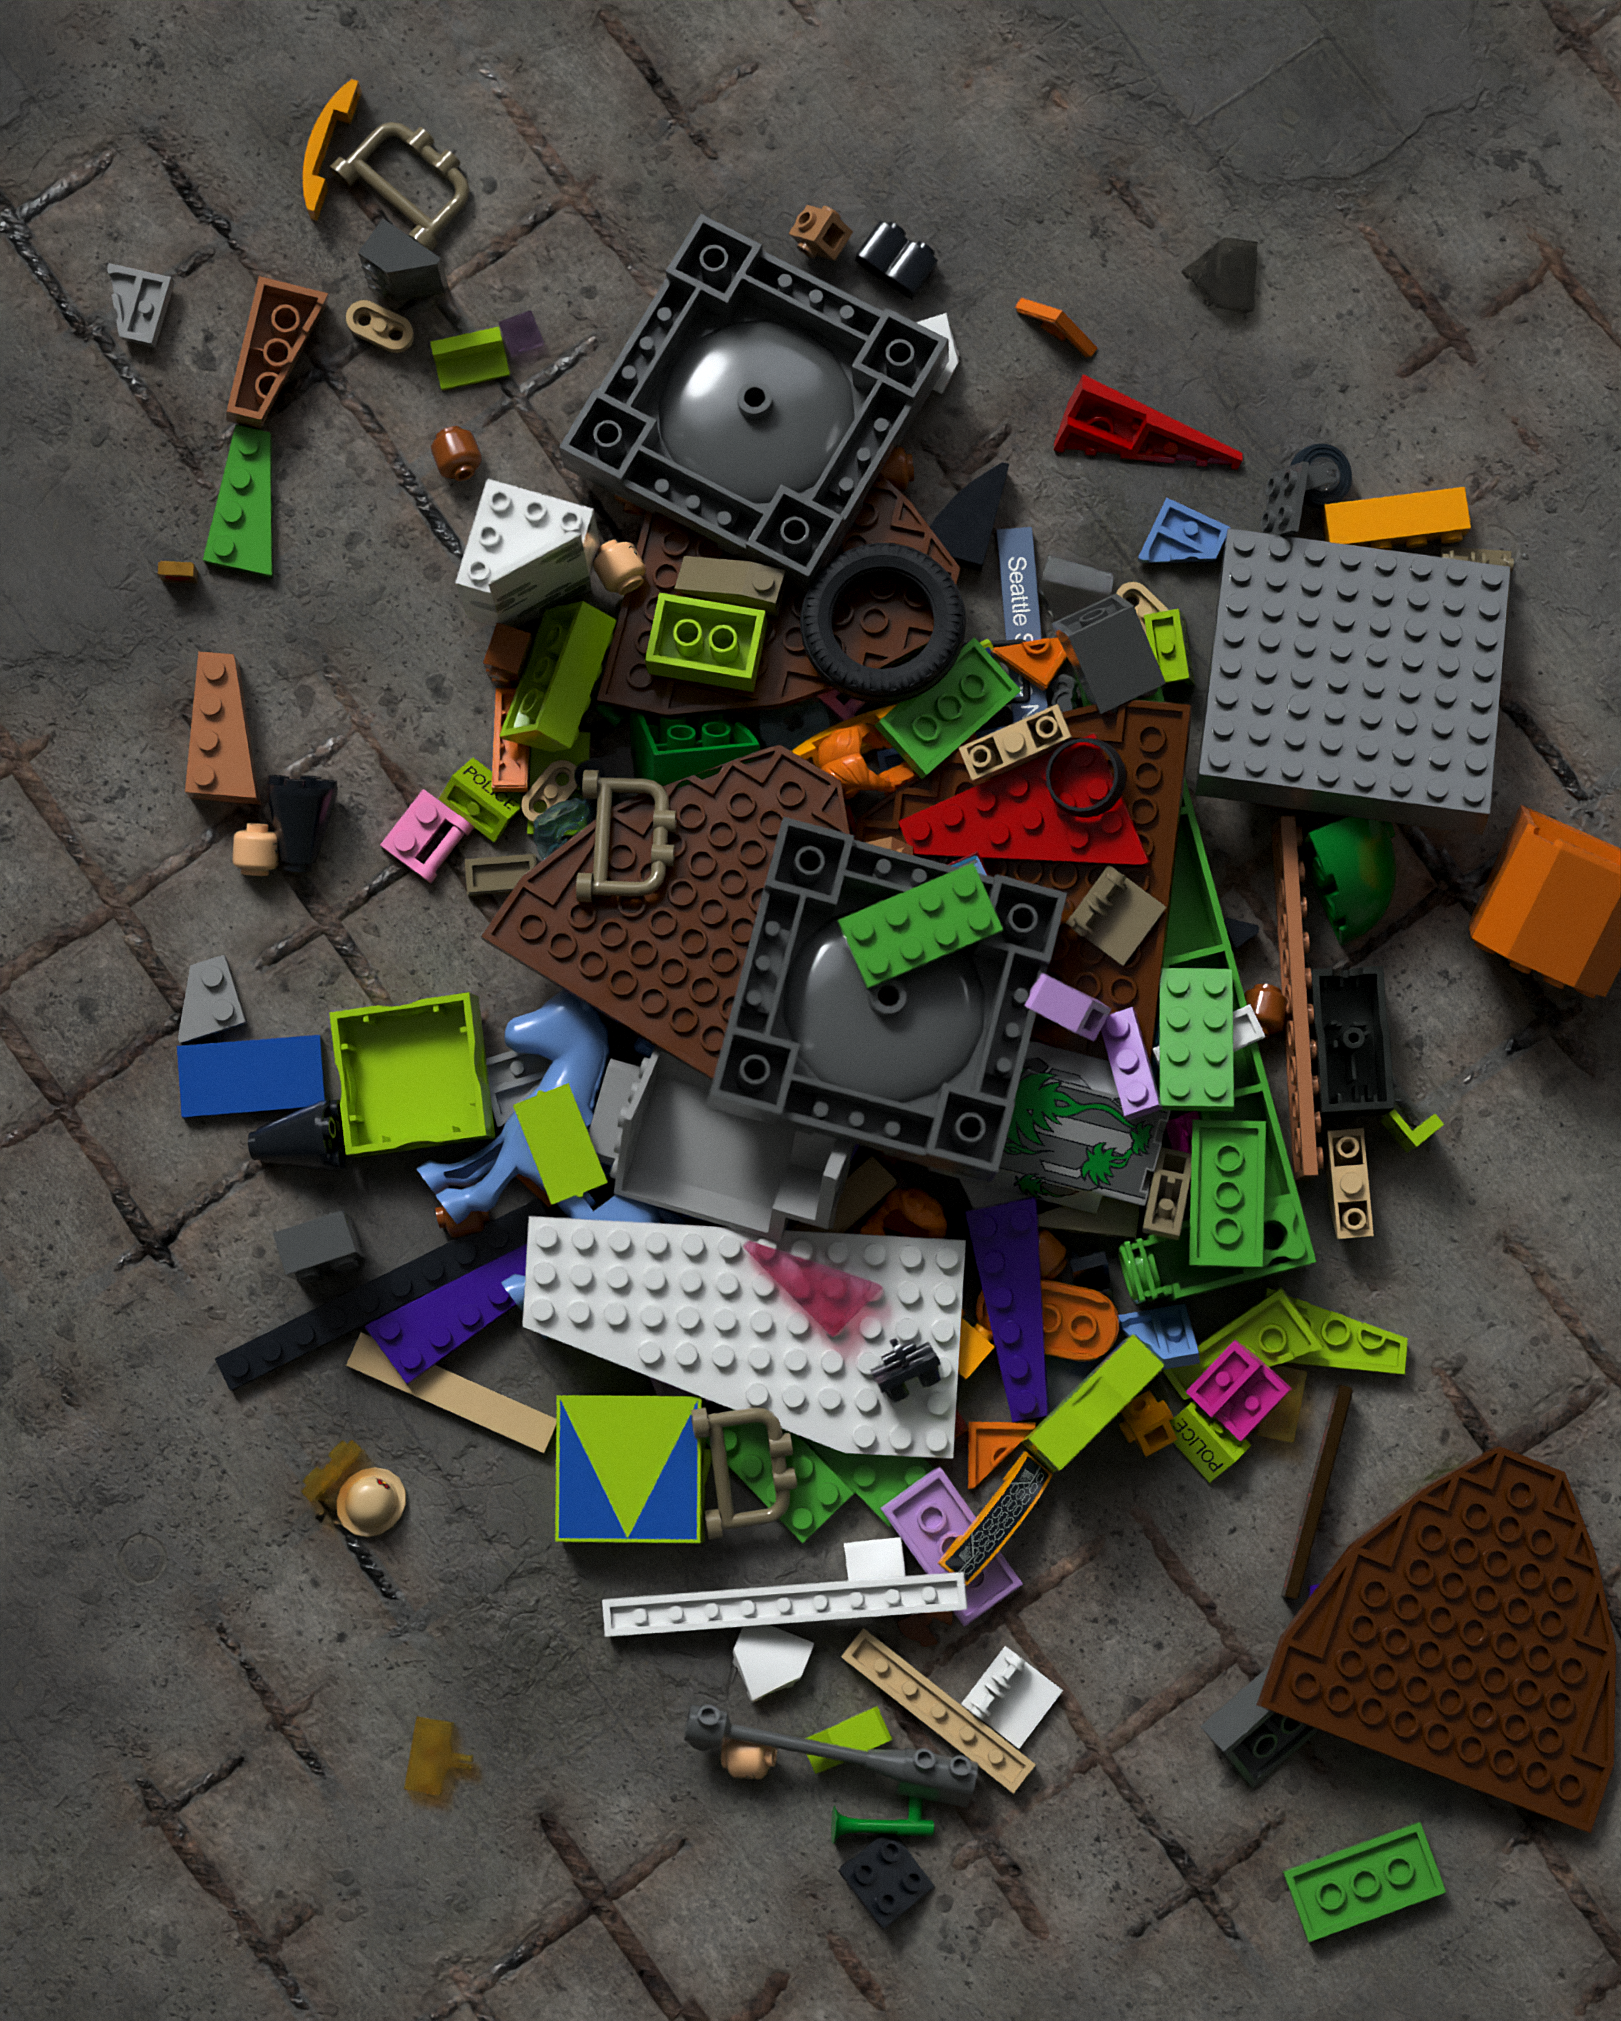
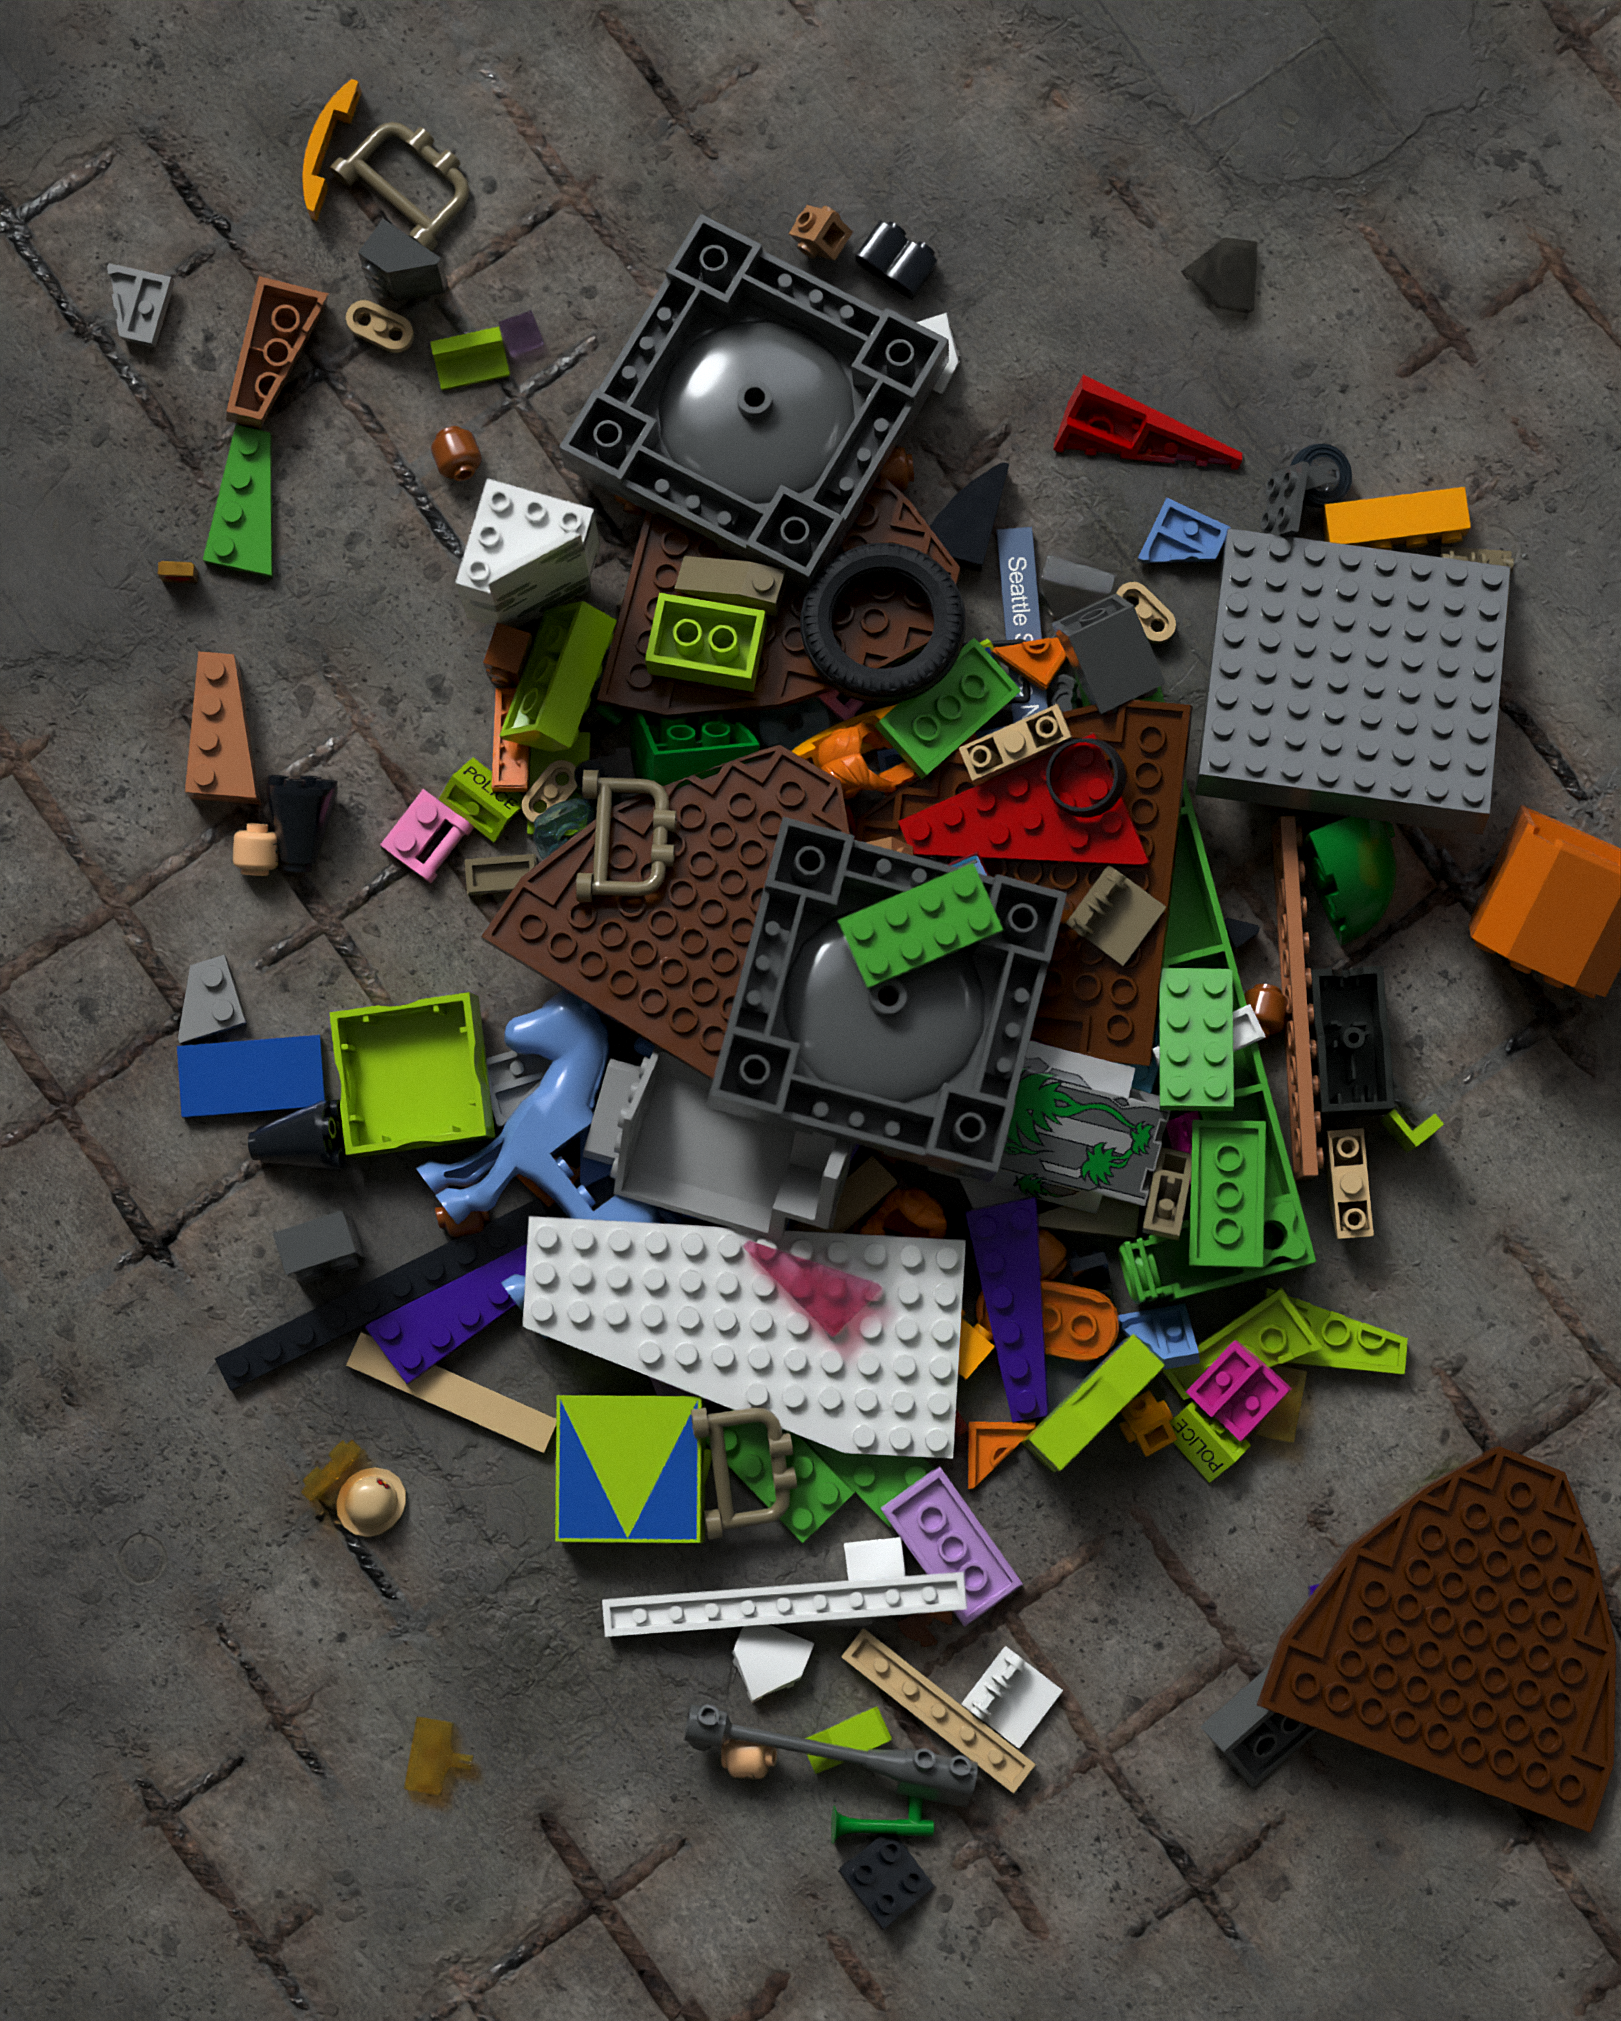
(560, 1143): lime piece -> none
(619, 567): light nougat head -> none
(904, 1364): black hips -> none
(998, 1519): slope -> none
(1057, 324): orange tile -> none
(1068, 1007): lavender slope -> none
(1130, 1064): plate -> none
(1170, 645): lime panel -> none
(1317, 1492): dark brown tile -> none
(1364, 1881): bright green plate -> none

